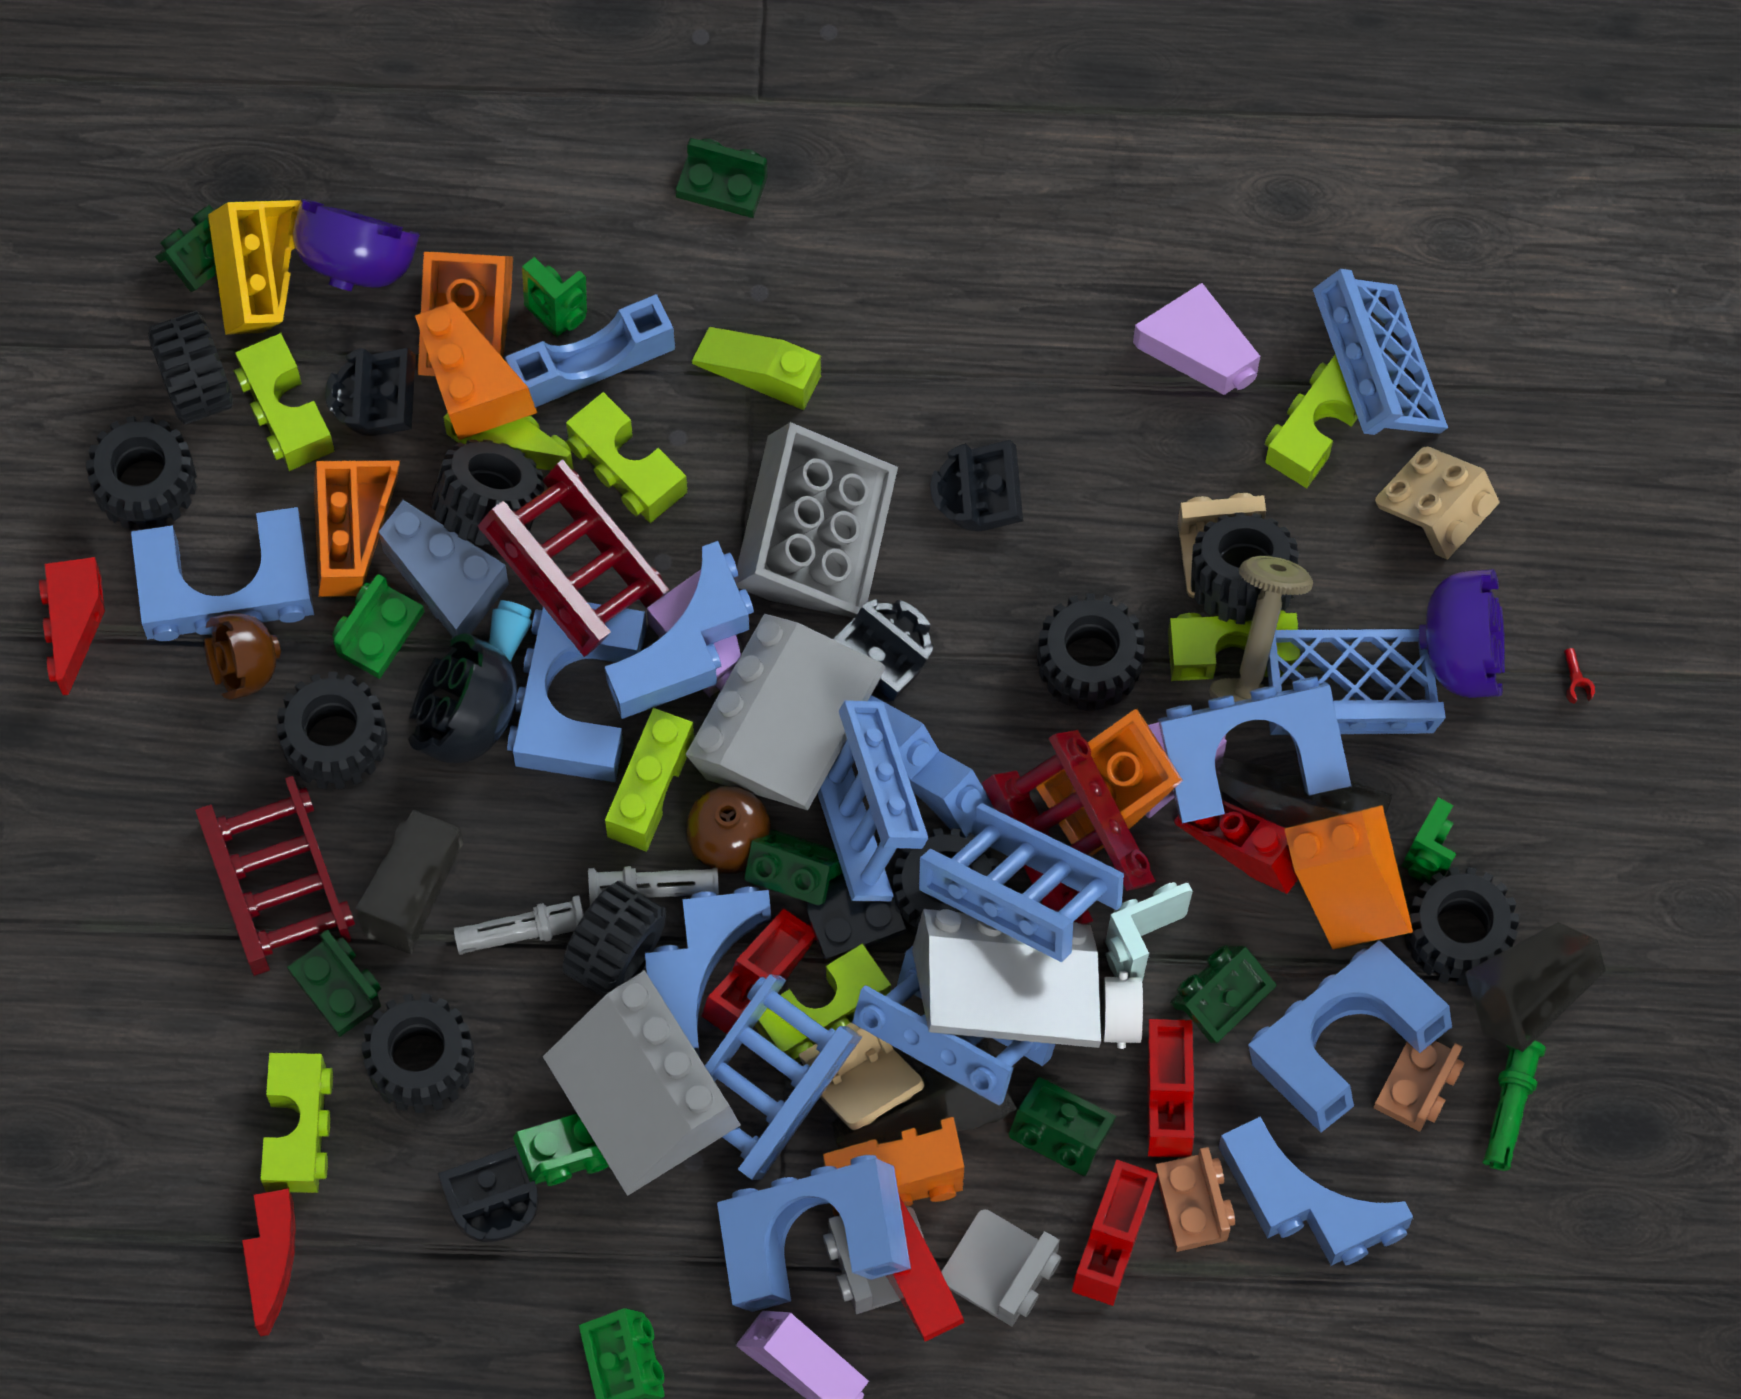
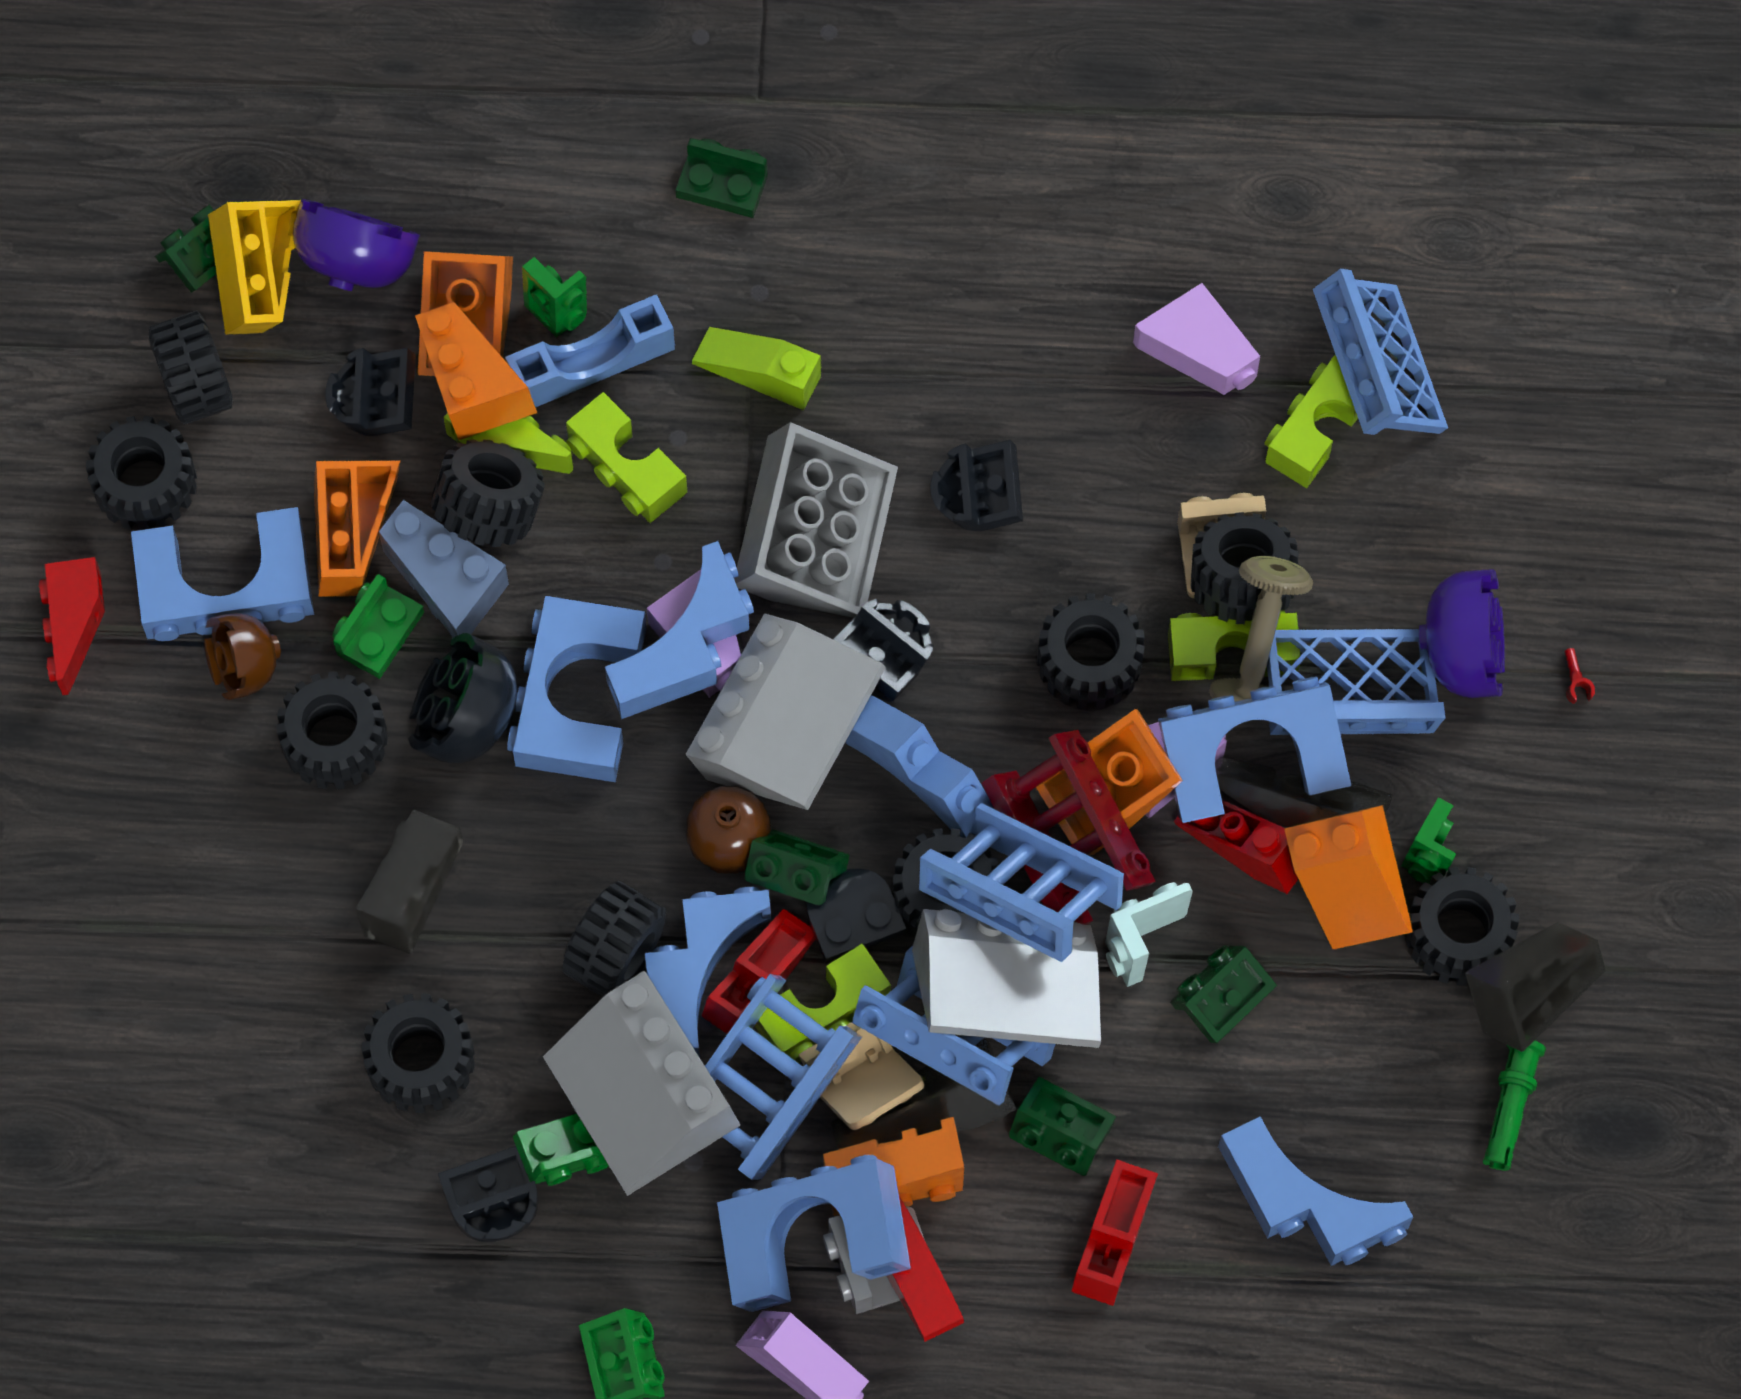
(247, 906): dark red fence -> none
(270, 1256): red slope -> none
(296, 432): lime arch -> none
(296, 1159): lime arch -> none
(336, 984): dark green bracket -> none
(509, 626): medium azure cone -> none
(540, 923): light grey pin -> none
(543, 577): dark red fence -> none
(642, 791): lime arch -> none
(704, 881): light grey pin -> none
(889, 797): medium blue fence -> none
(1001, 1266): light grey bracket -> none
(1122, 1009): white piece -> none
(1170, 1088): red slope -> none
(1195, 1201): nougat bracket -> none
(1370, 985): medium blue arch -> none
(1416, 1083): nougat bracket -> none
(1441, 496): tan bracket -> none

